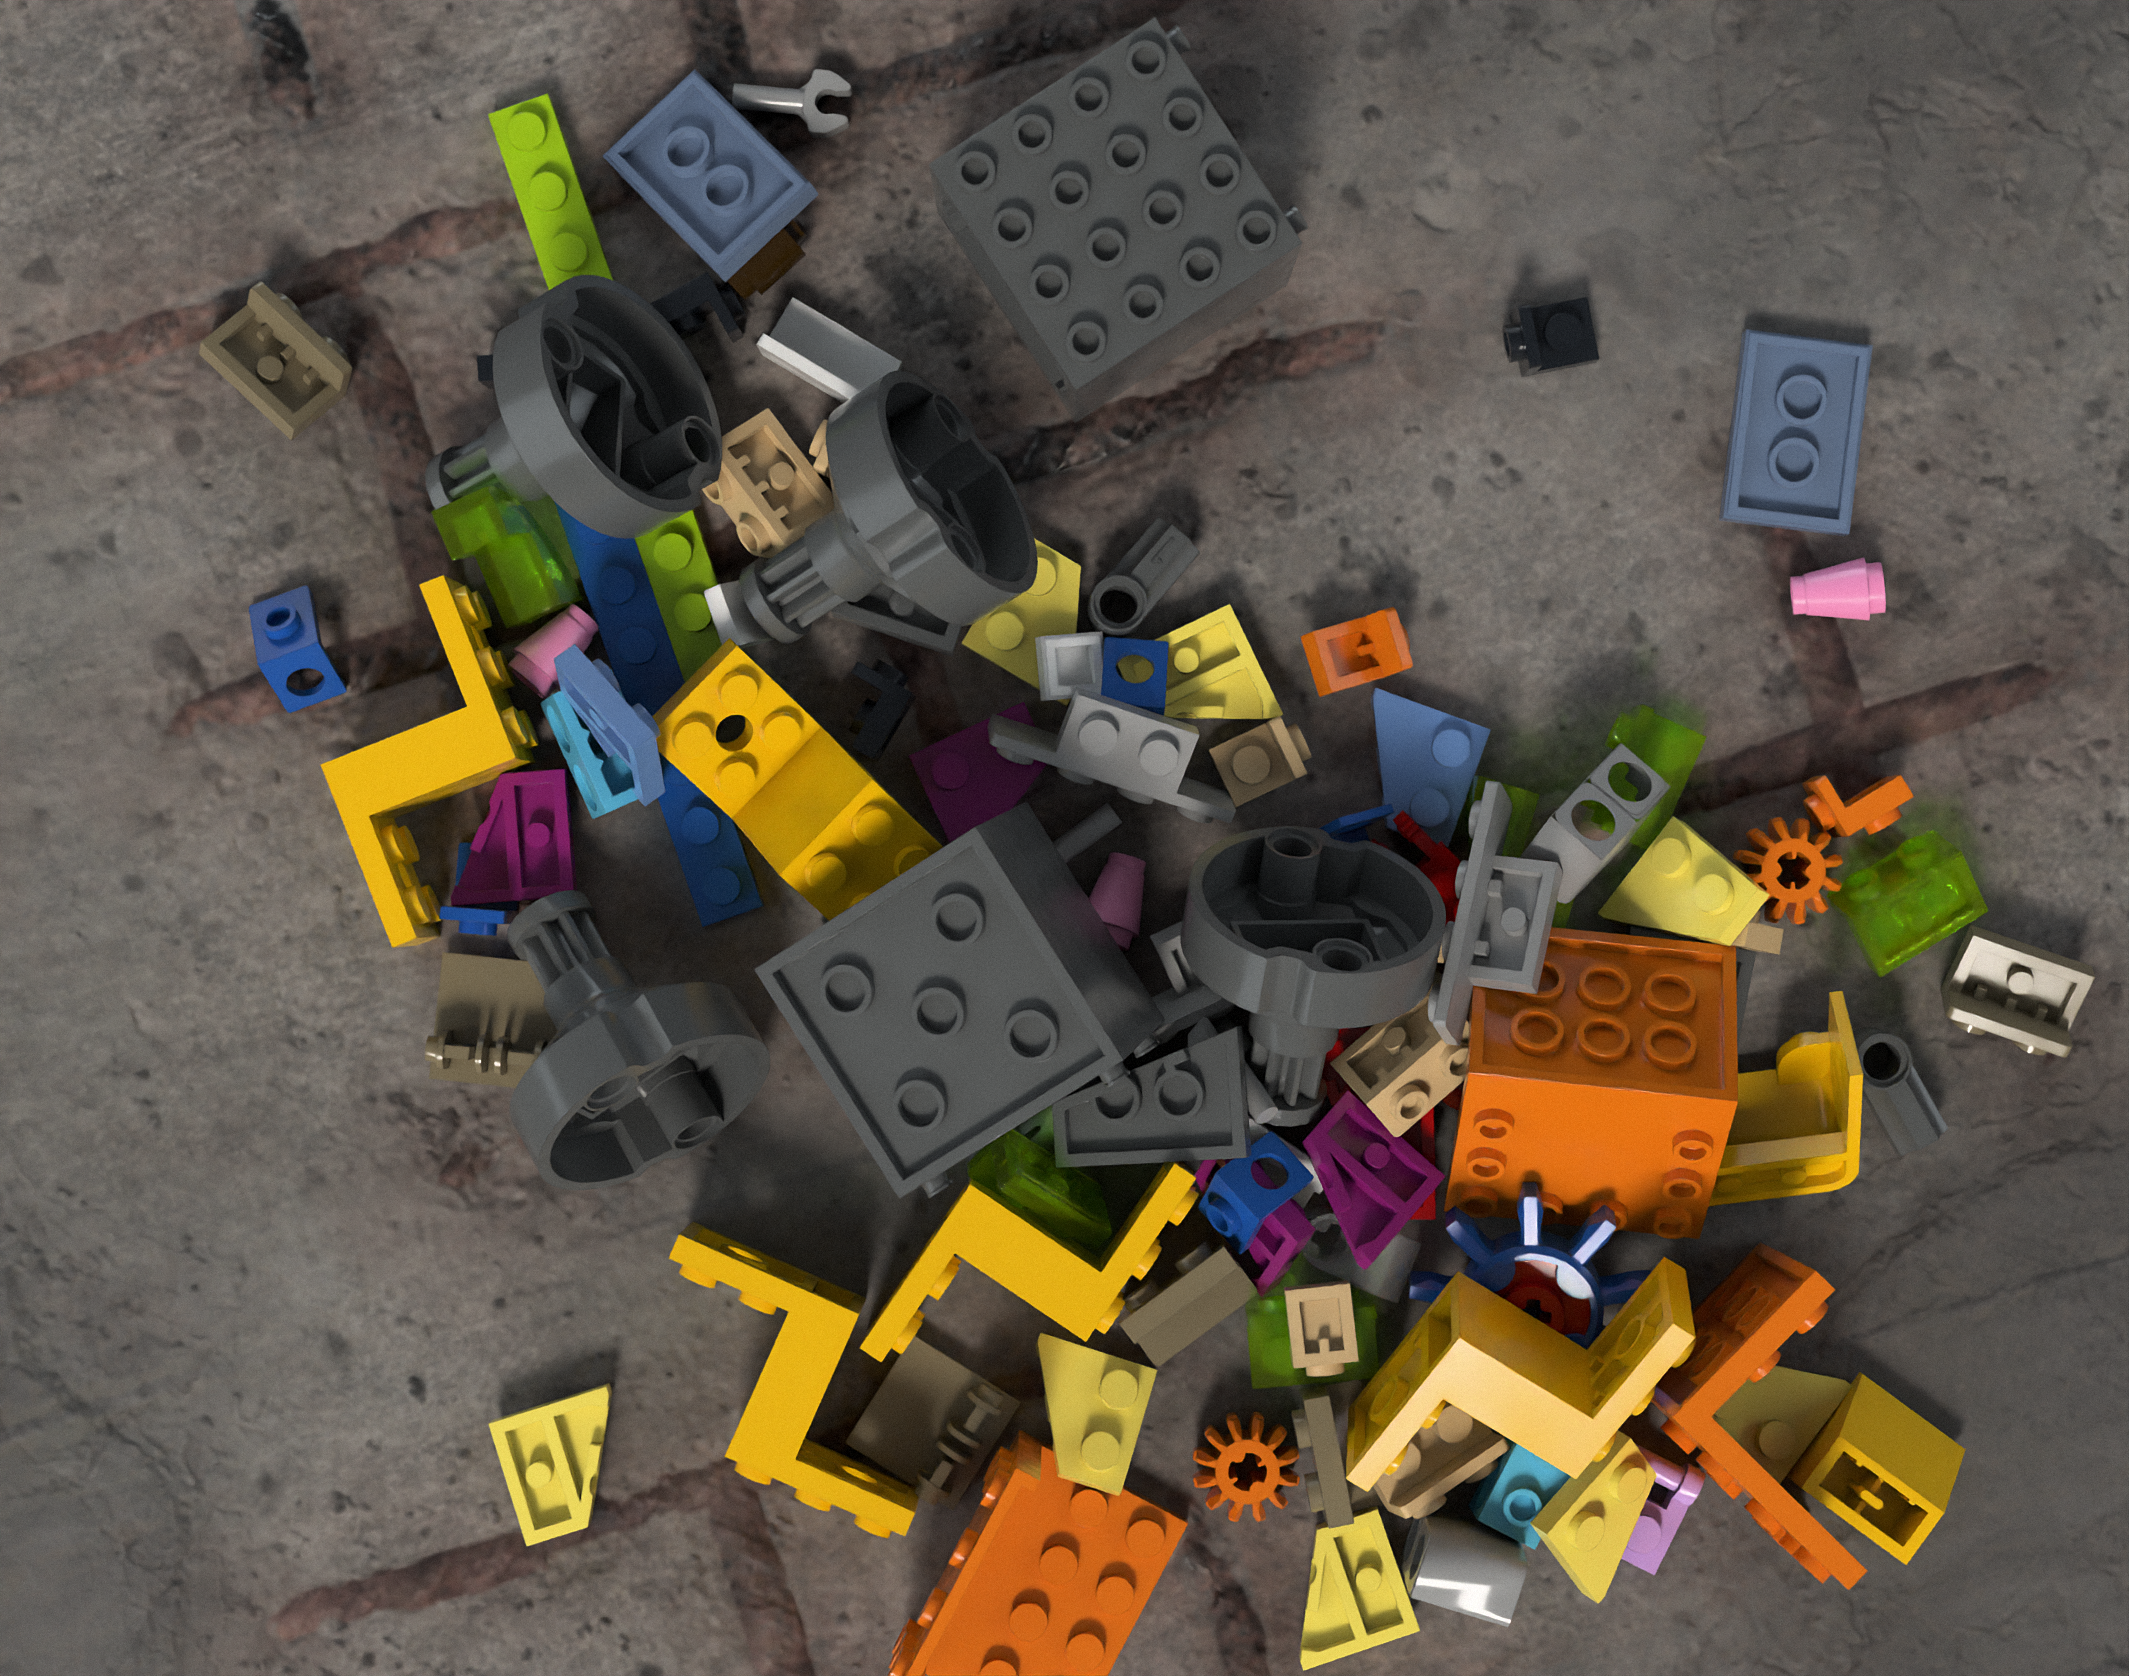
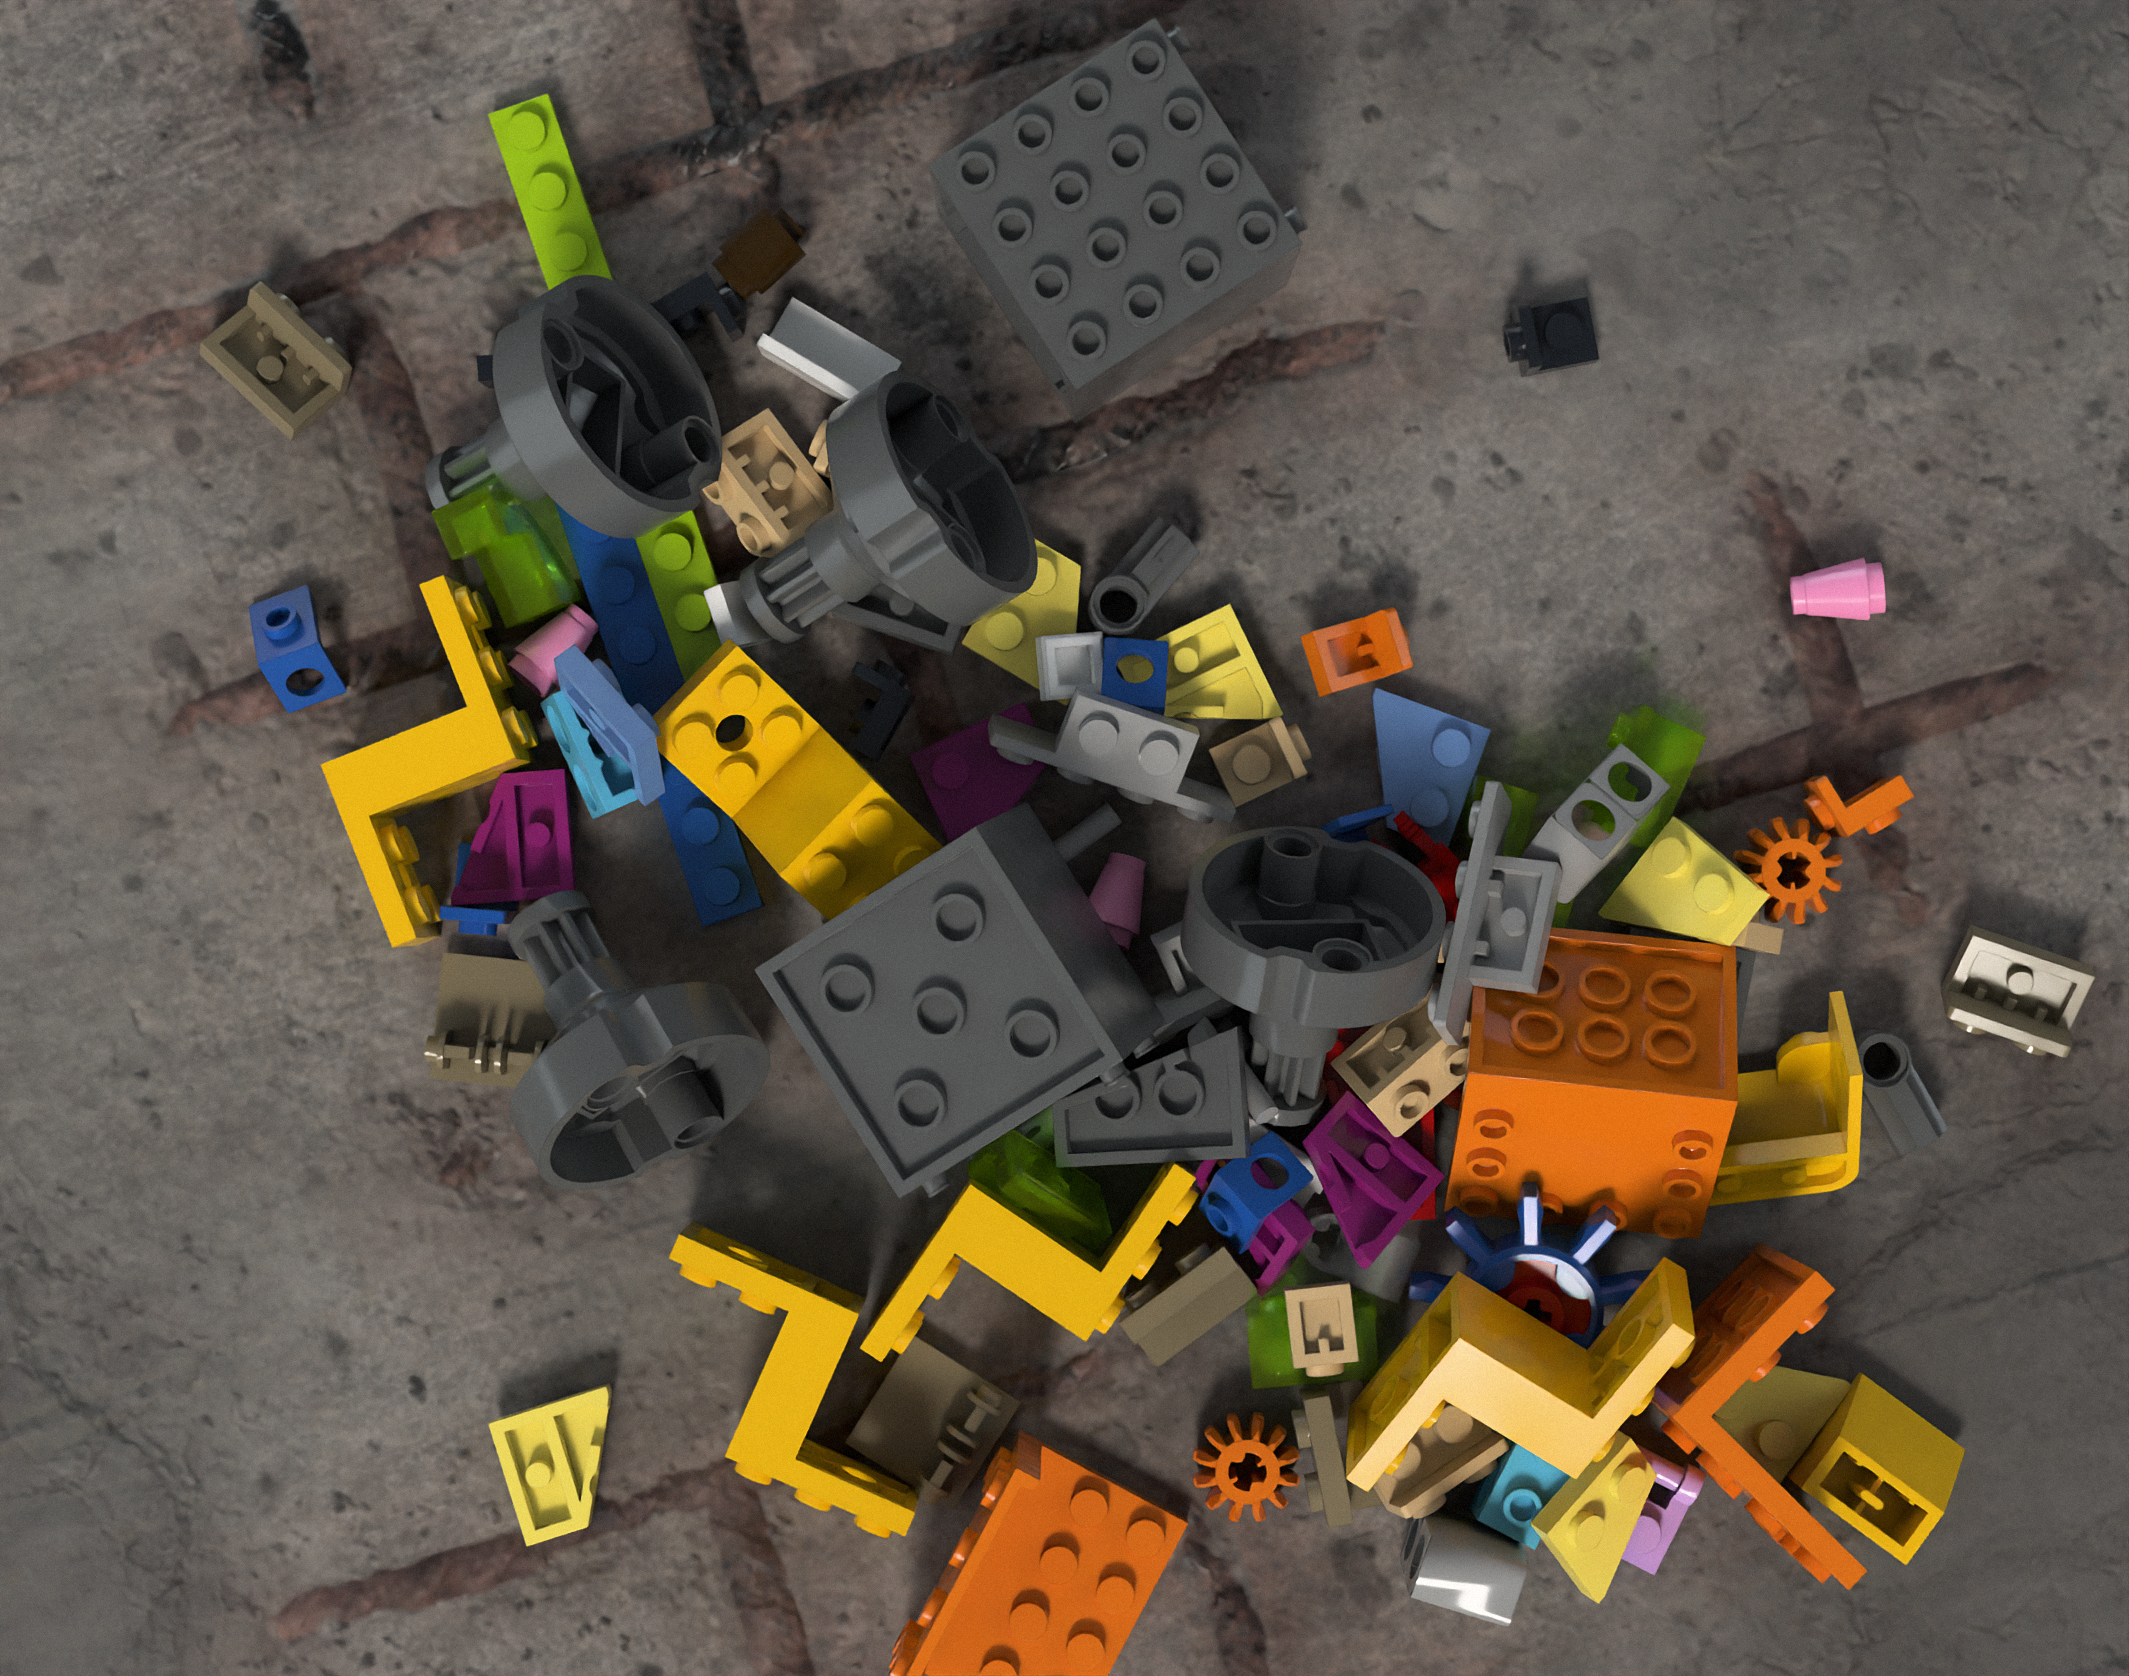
(710, 175): sand blue tile -> none
(798, 101): light grey bar -> none
(1093, 1411): light yellow wing -> none
(1353, 1592): light yellow wing -> none
(1795, 432): sand blue tile -> none
(1908, 901): clear neon green bracket -> none

